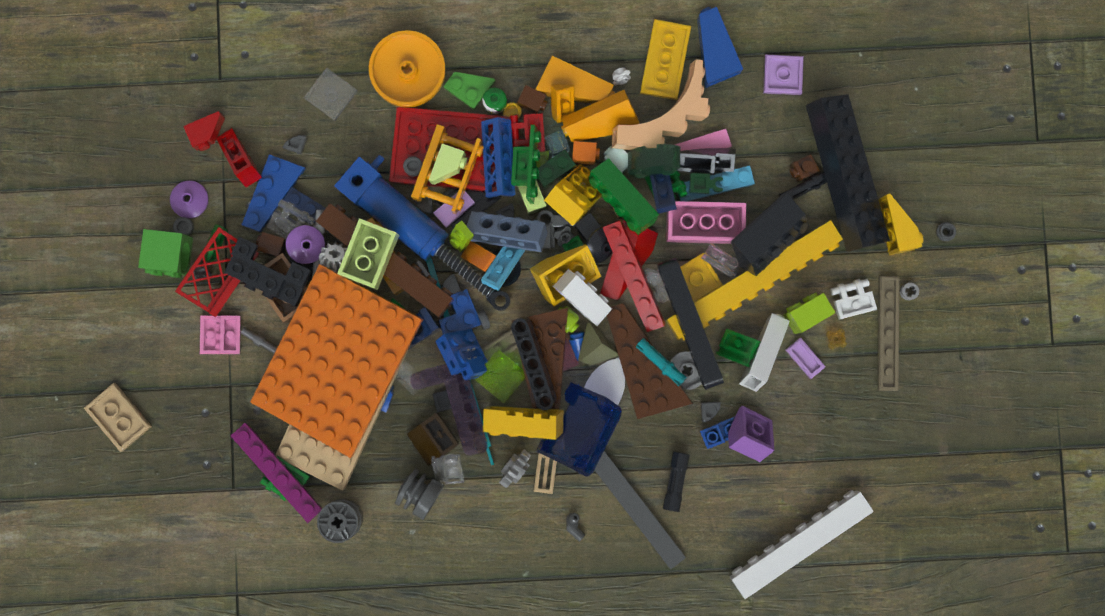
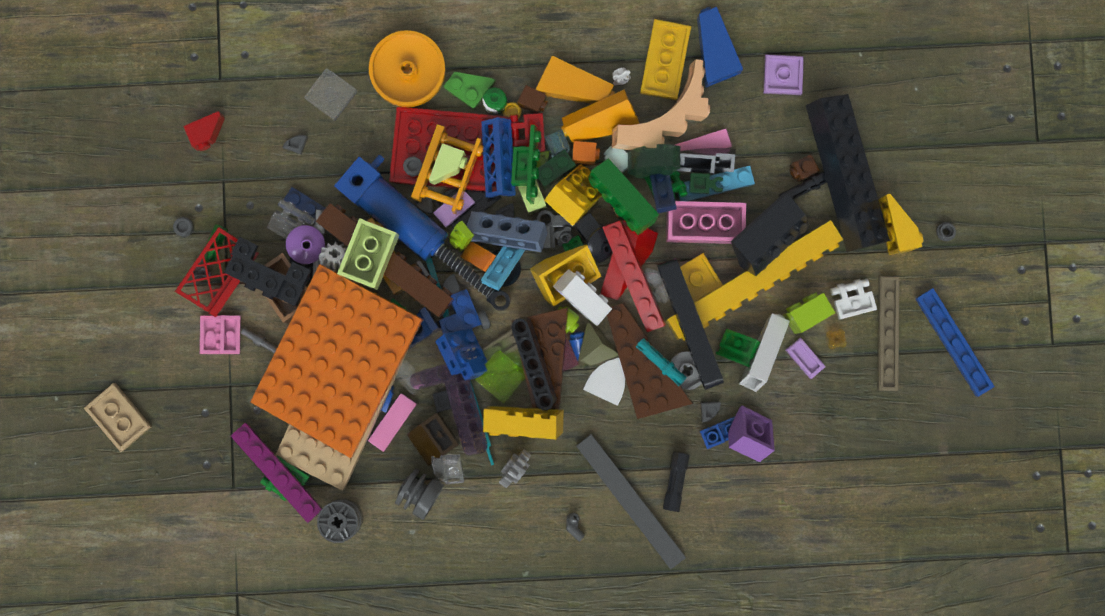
(165, 253): bright green brick -> none
(197, 203): medium lavender dish -> none
(238, 158): red slope -> none
(271, 244): reddish brown brick -> none
(274, 185): blue wing -> none
(392, 422): none -> bright pink tile
(543, 489): tan tile -> none
(561, 101): light orange slope -> none
(586, 430): clear blue windscreen -> none
(721, 260): clear plate -> none
(801, 543): white brick -> none
(914, 288): light grey bush -> none
(954, 342): none -> blue plate

